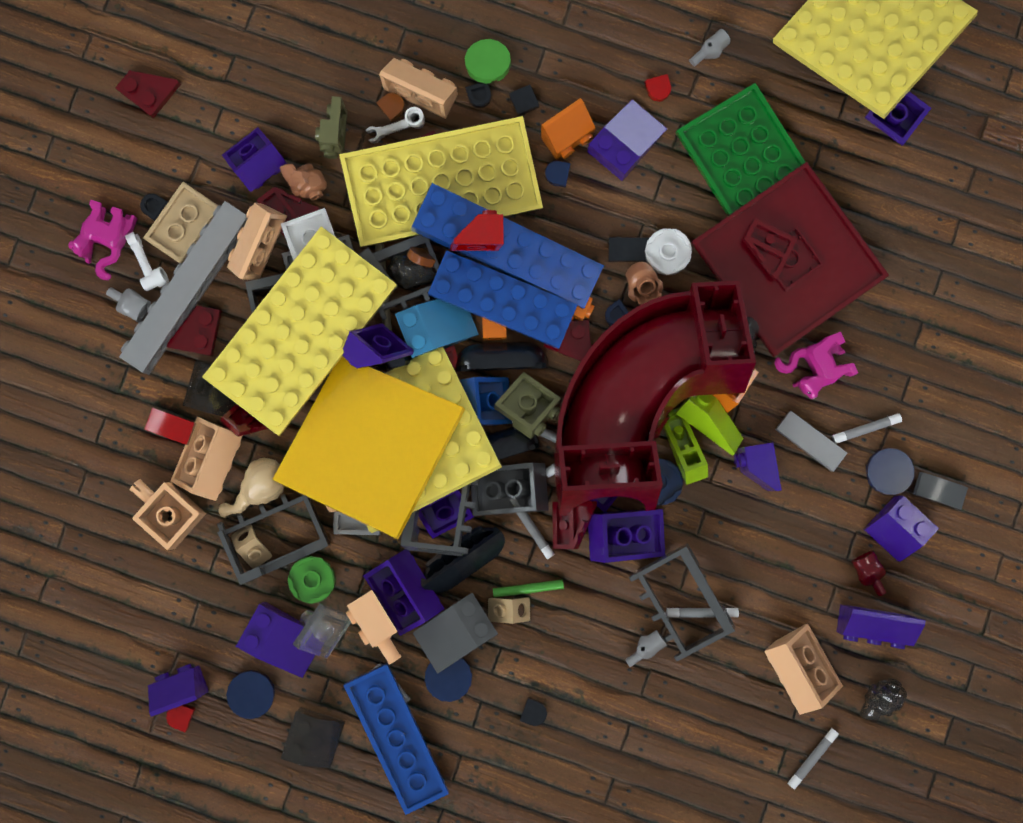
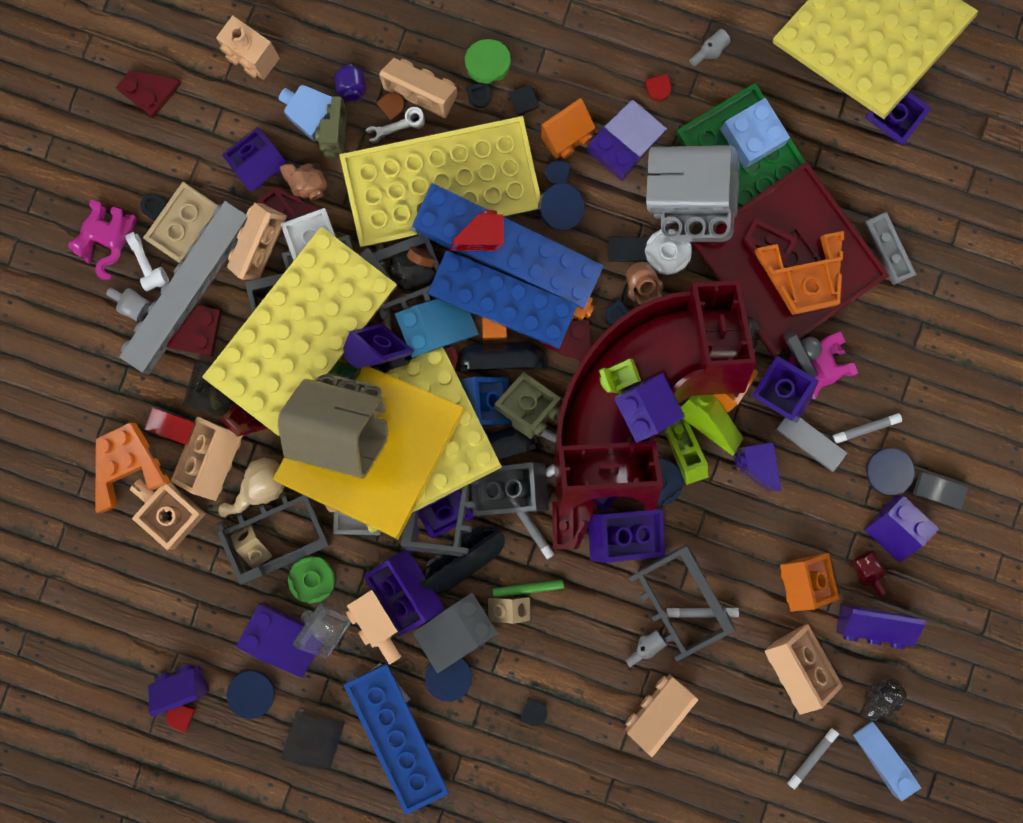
(120, 455): none -> orange wing
(248, 48): none -> light nougat brick
(305, 108): none -> light blue torso
(334, 425): none -> dark tan piece
(345, 370): none -> clear green tile
(350, 83): none -> dark purple head
(561, 206): none -> dark blue tile
(619, 376): none -> lime bracket
(649, 407): none -> dark purple slope
(660, 714): none -> light nougat slope
(694, 189): none -> light grey piece
(755, 132): none -> light blue brick
(786, 389): none -> dark purple slope
(804, 351): none -> dark grey tile
(807, 285): none -> orange wing
(809, 582): none -> orange slope
(886, 761): none -> light blue slope
(889, 248): none -> light grey tile

